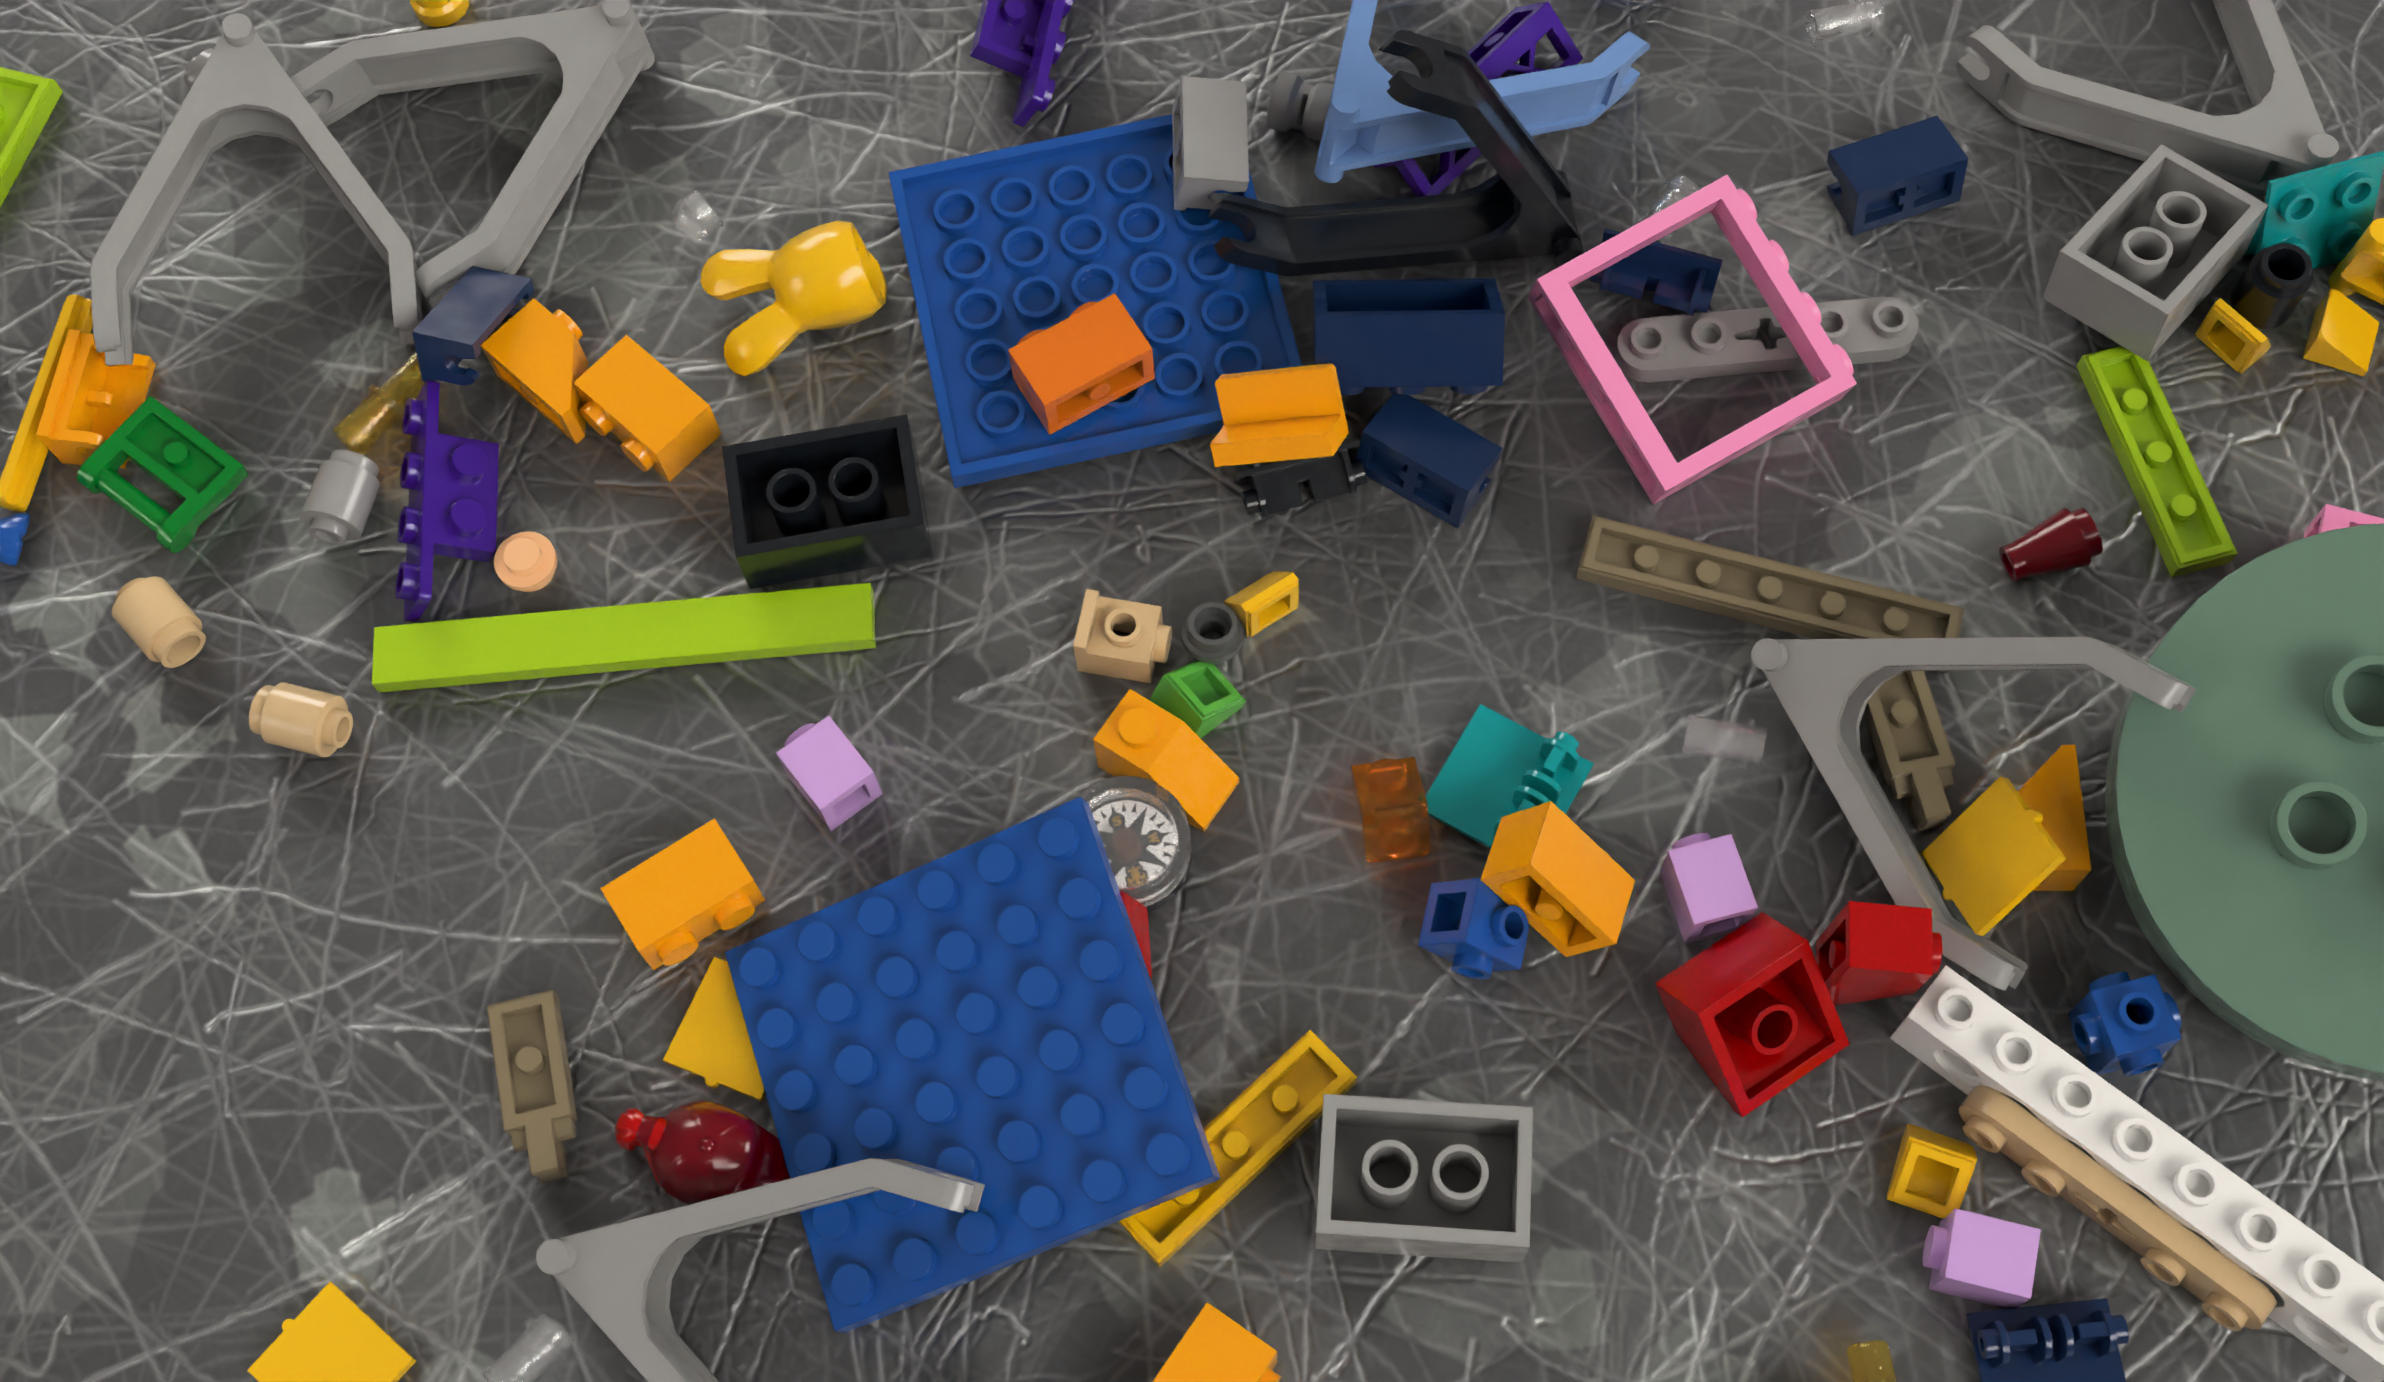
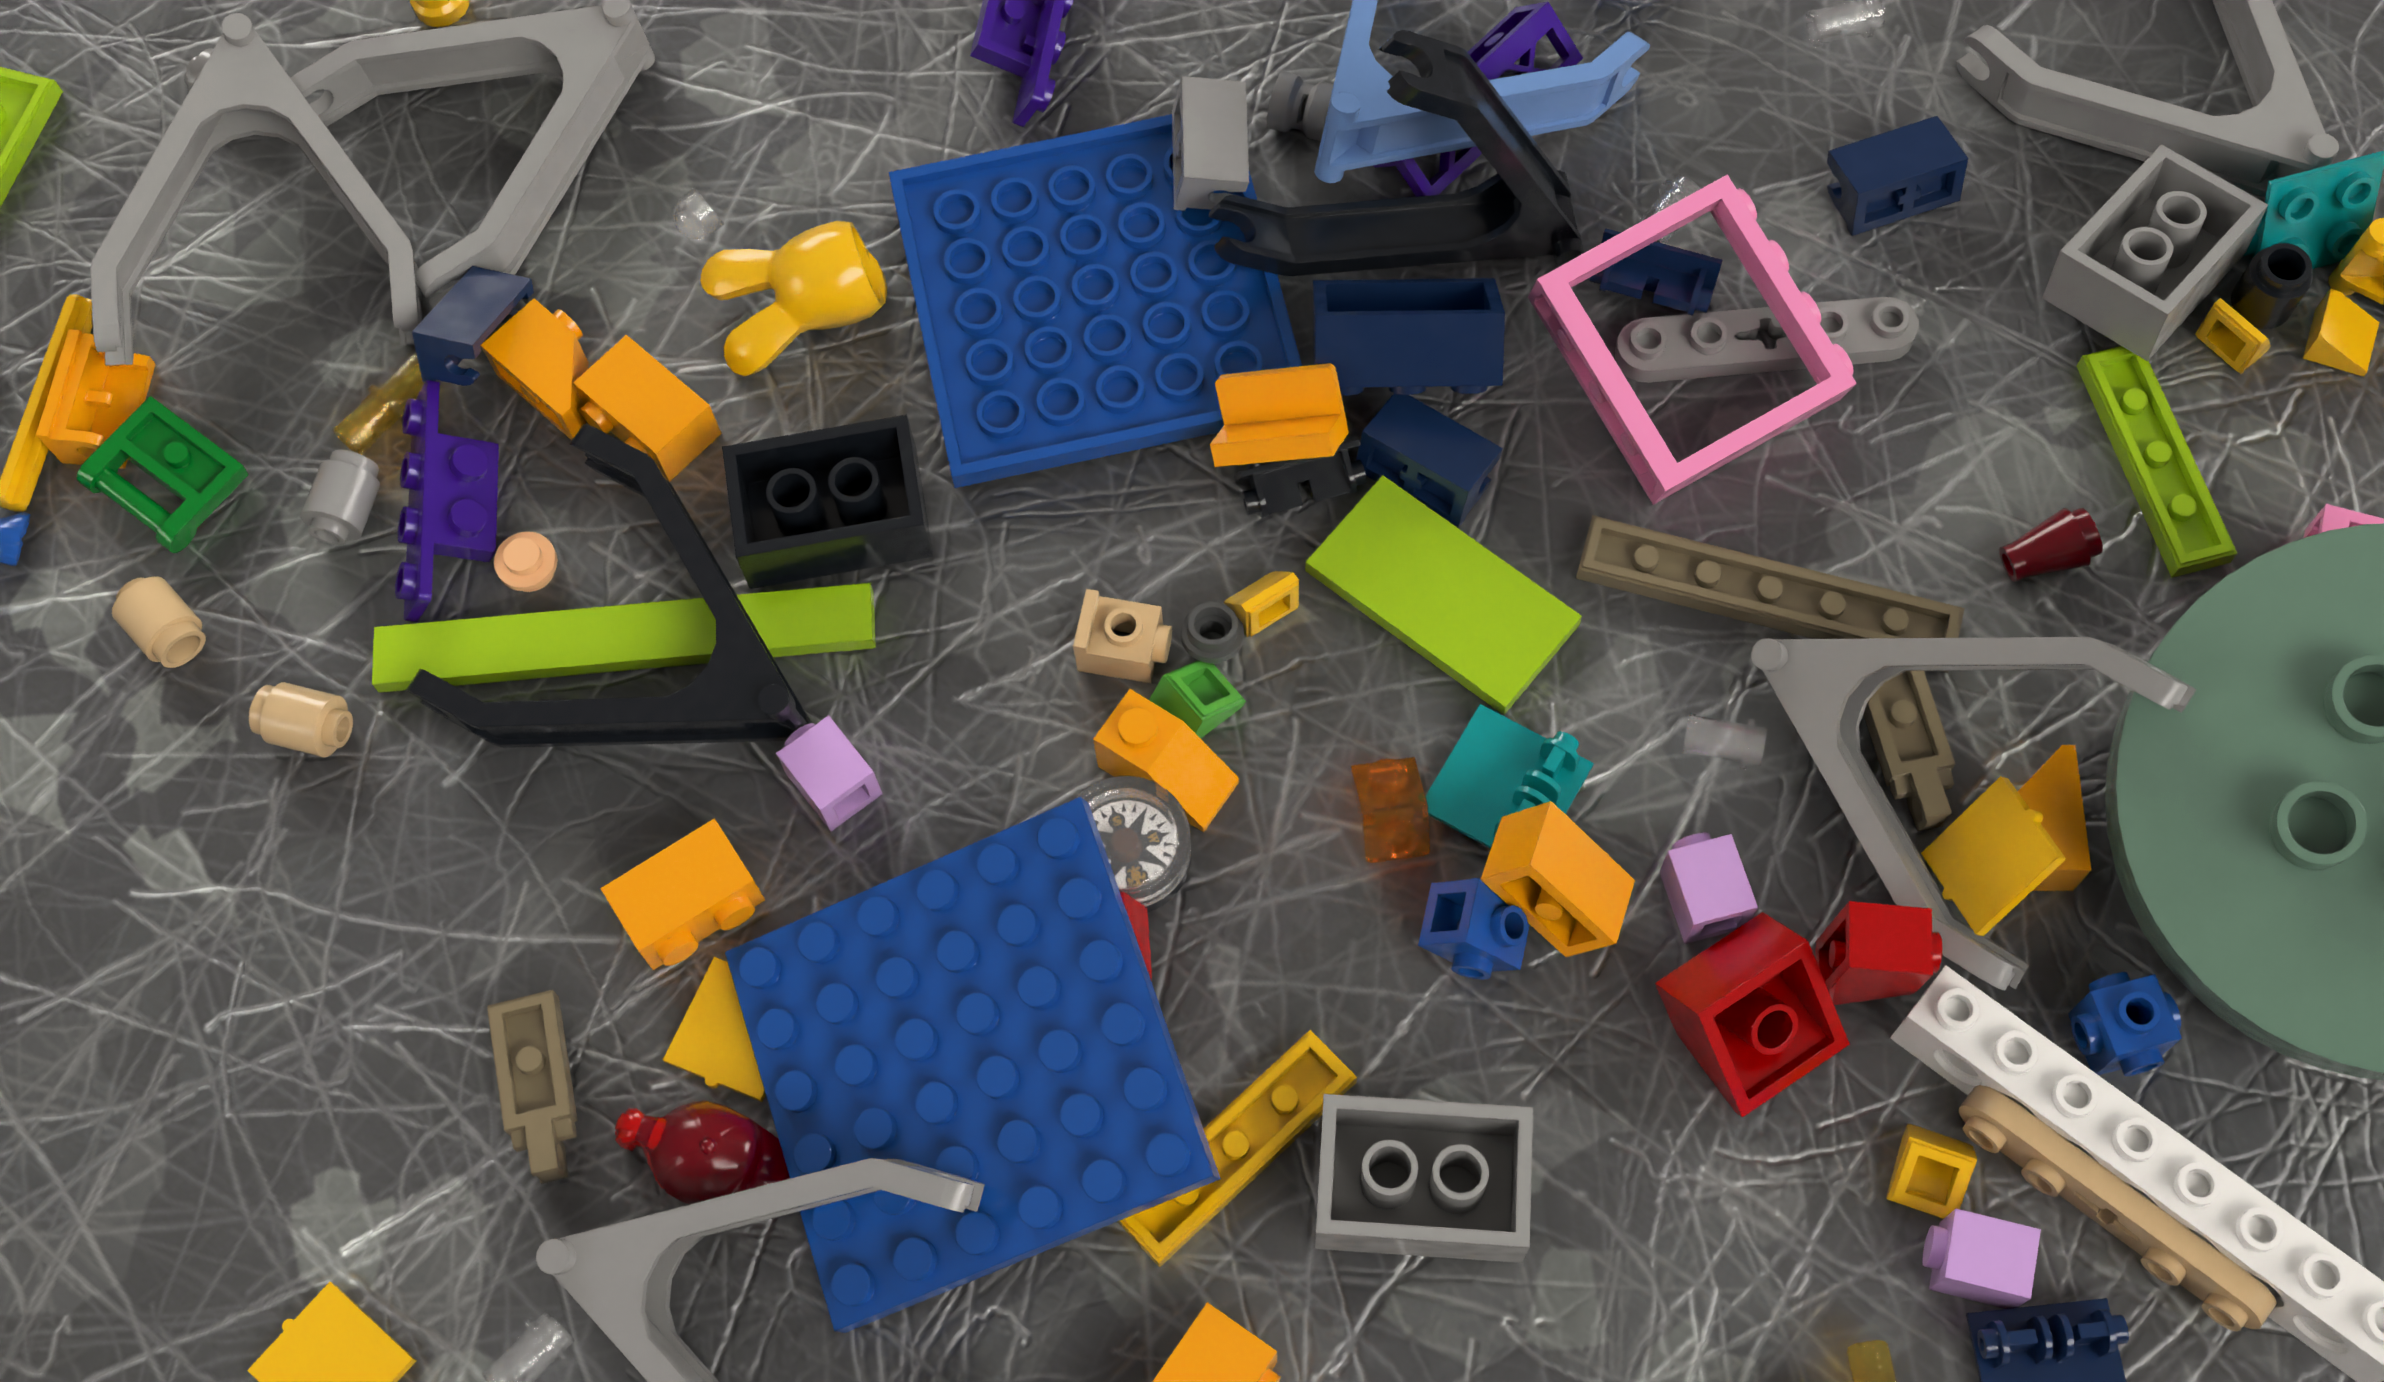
(731, 700): none -> black piece
(1081, 363): orange brick -> none
(1443, 594): none -> lime tile

